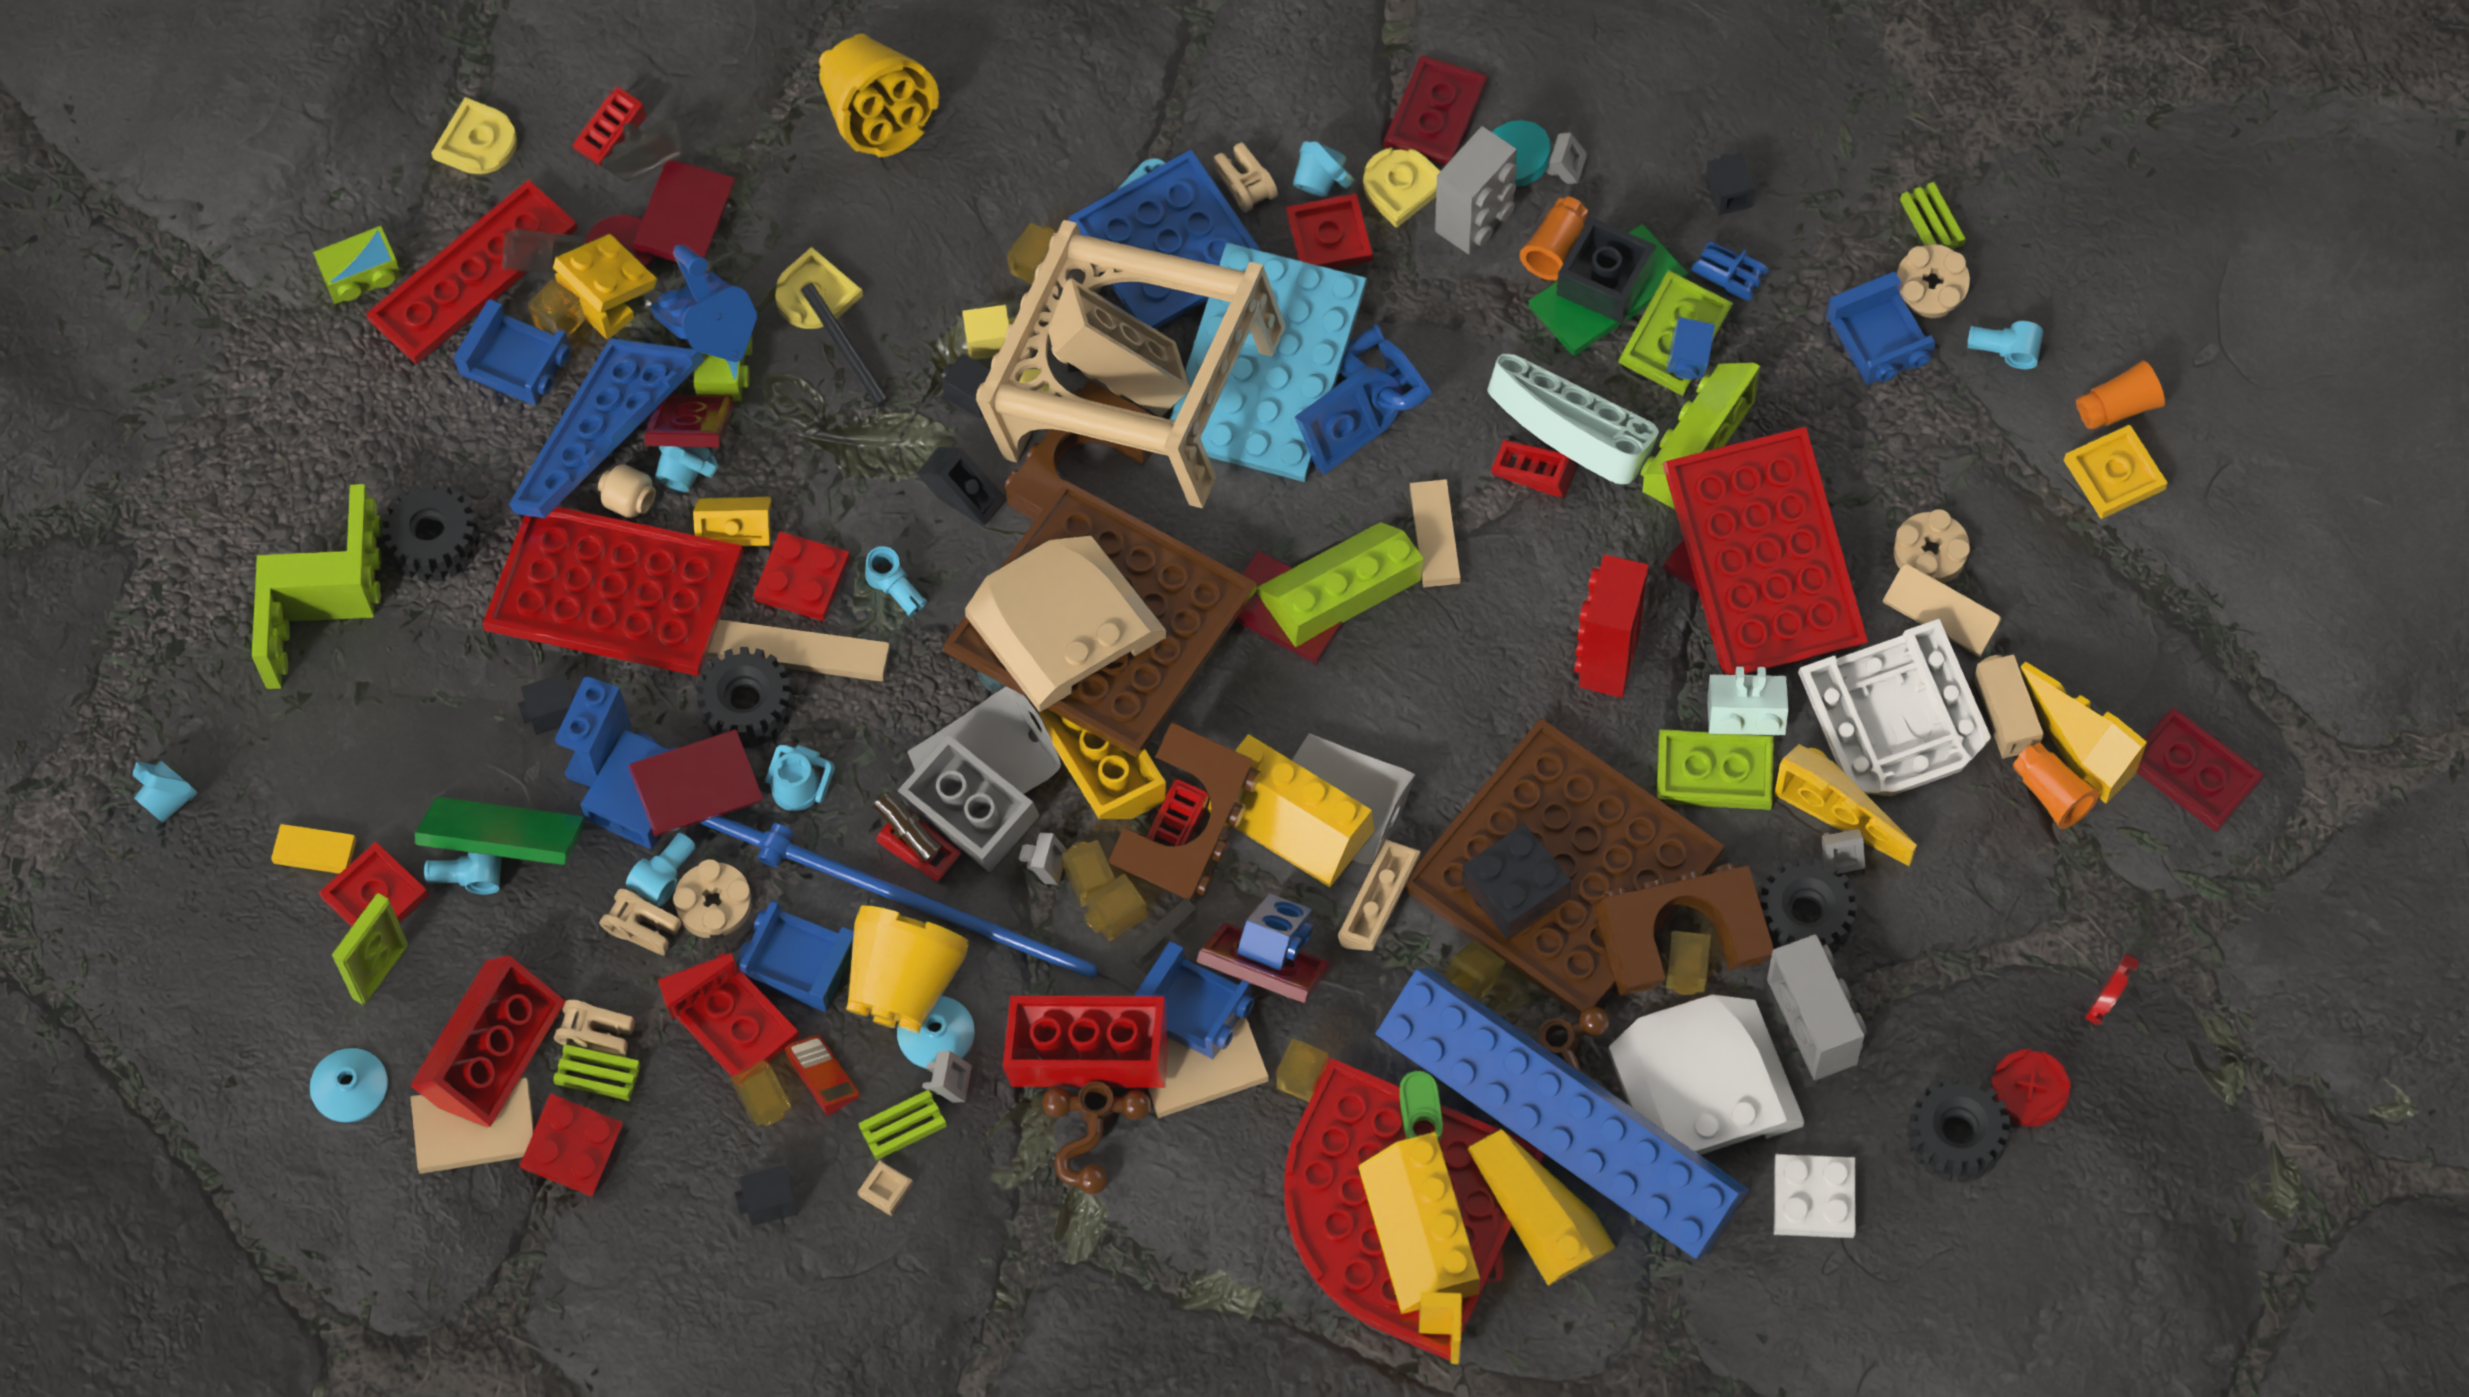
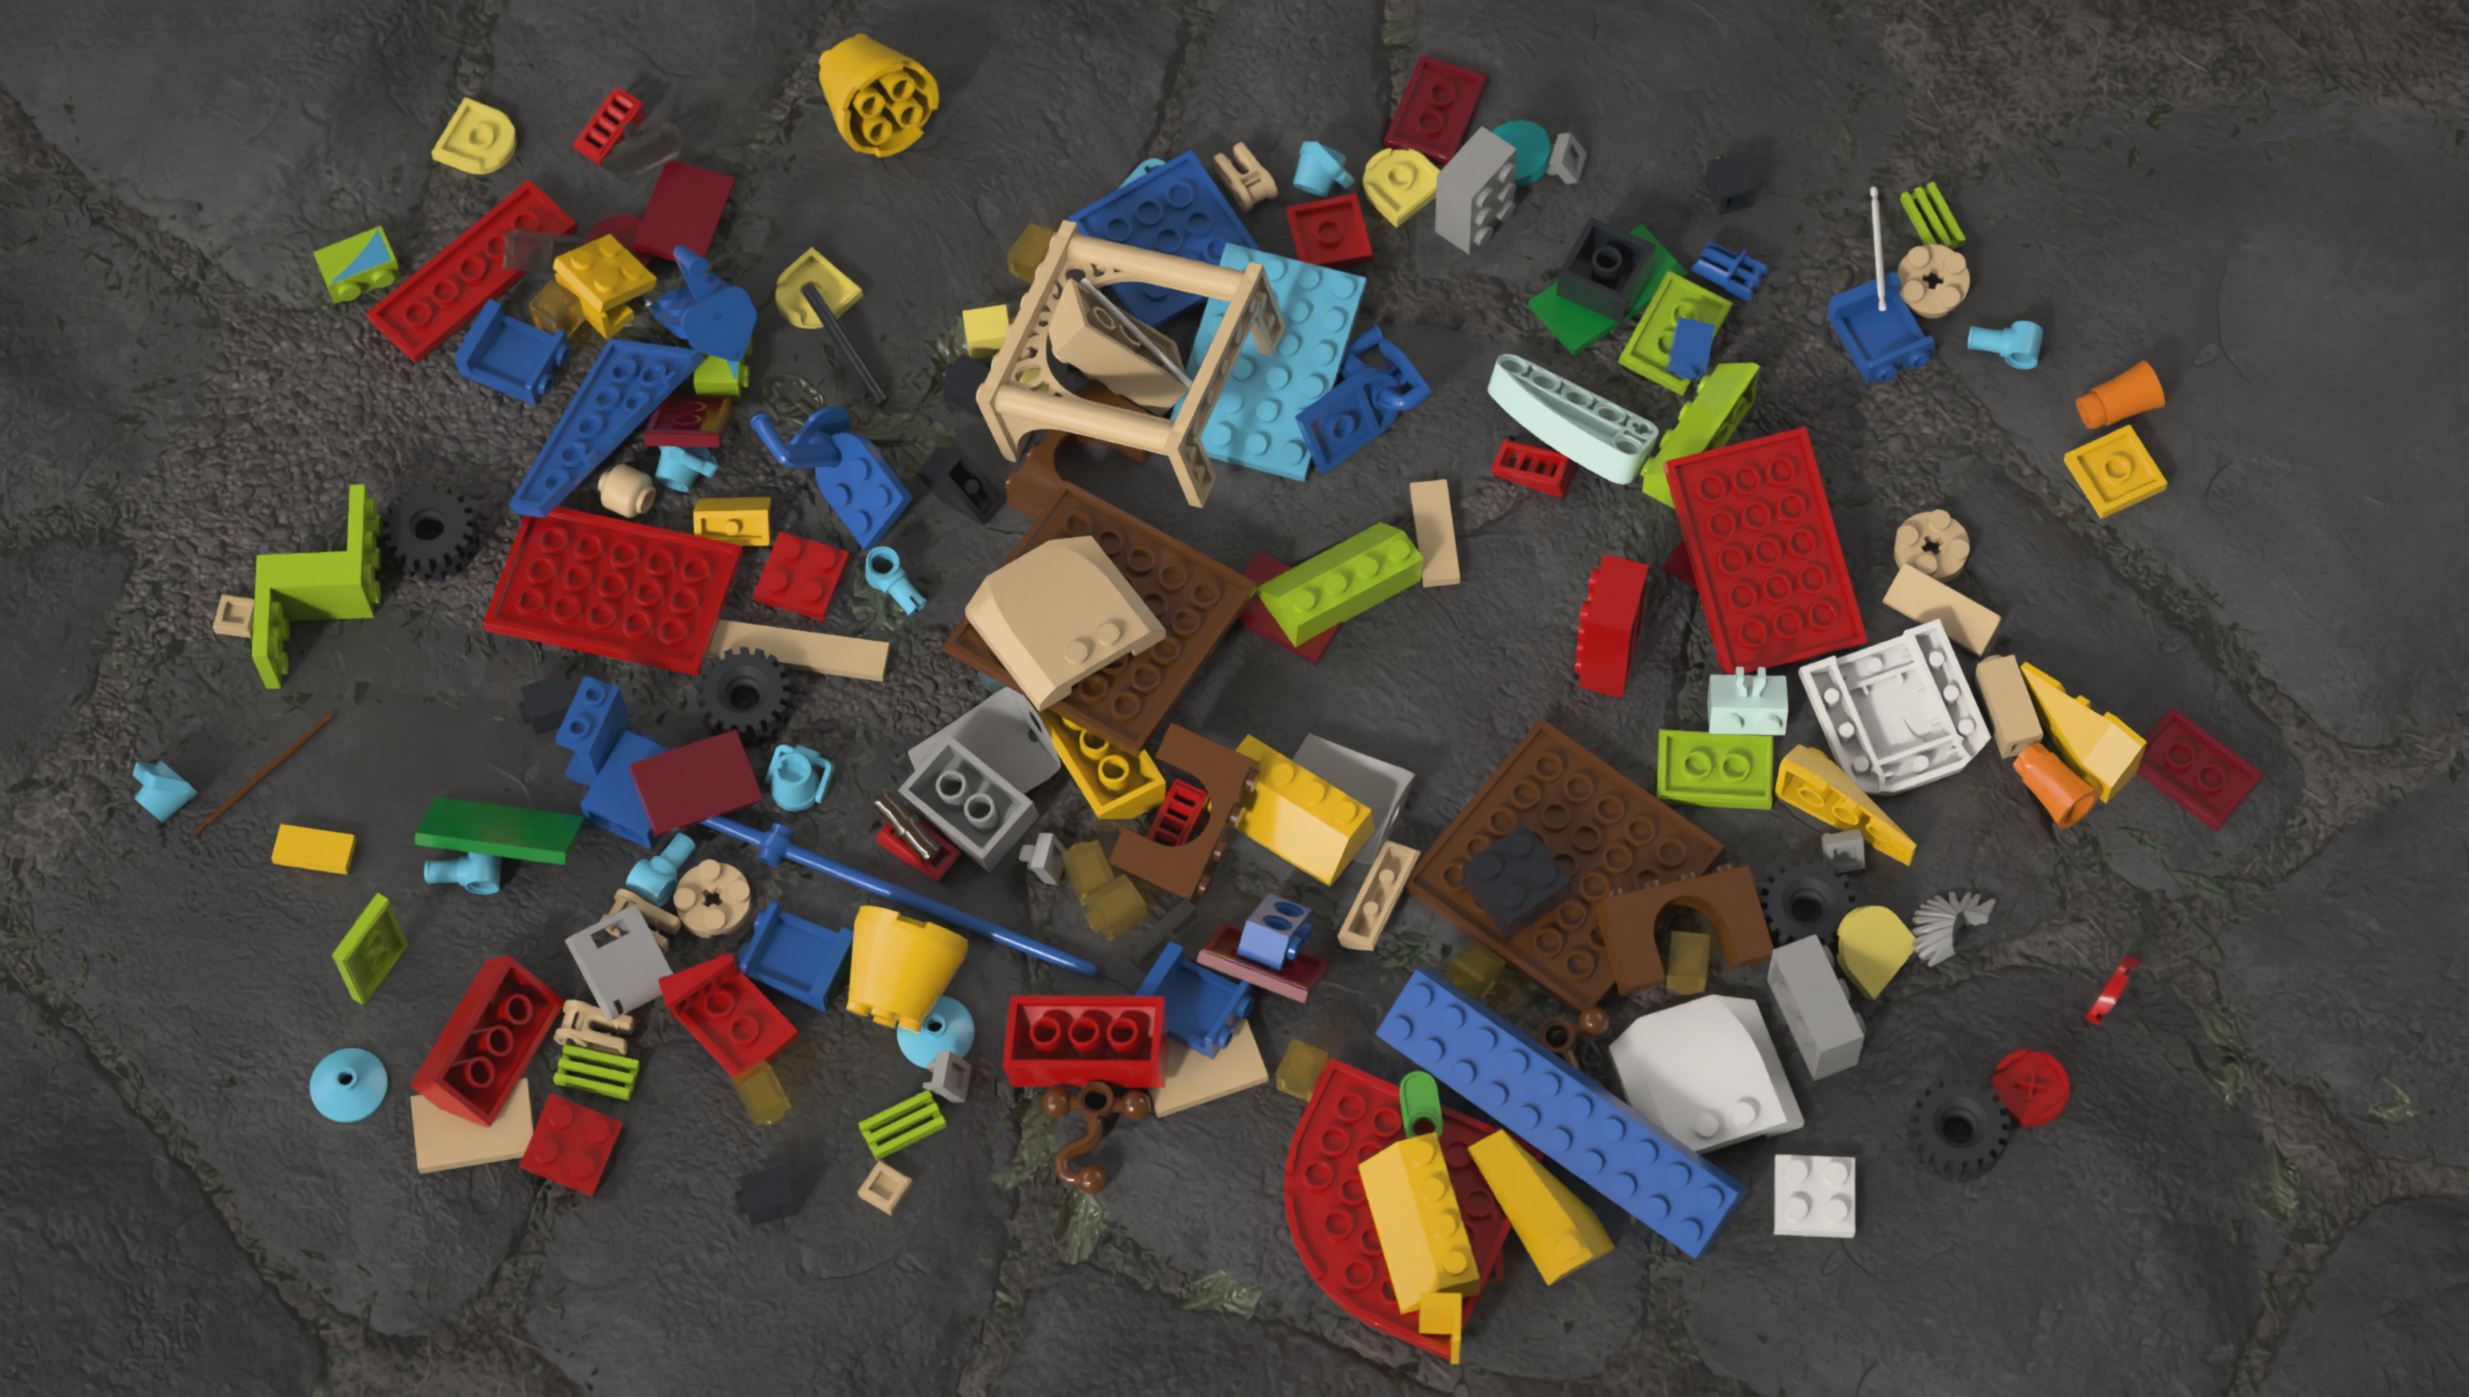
(235, 616): none -> tan tile
(262, 774): none -> reddish brown piece
(371, 874): red plate -> none
(624, 968): none -> light grey container
(821, 1074): slope -> none
(846, 470): none -> blue plate
(1137, 333): none -> white piece
(1554, 238): orange plant -> none
(1872, 947): none -> light yellow tile
(1878, 249): none -> white piece
(1940, 923): none -> light grey hair

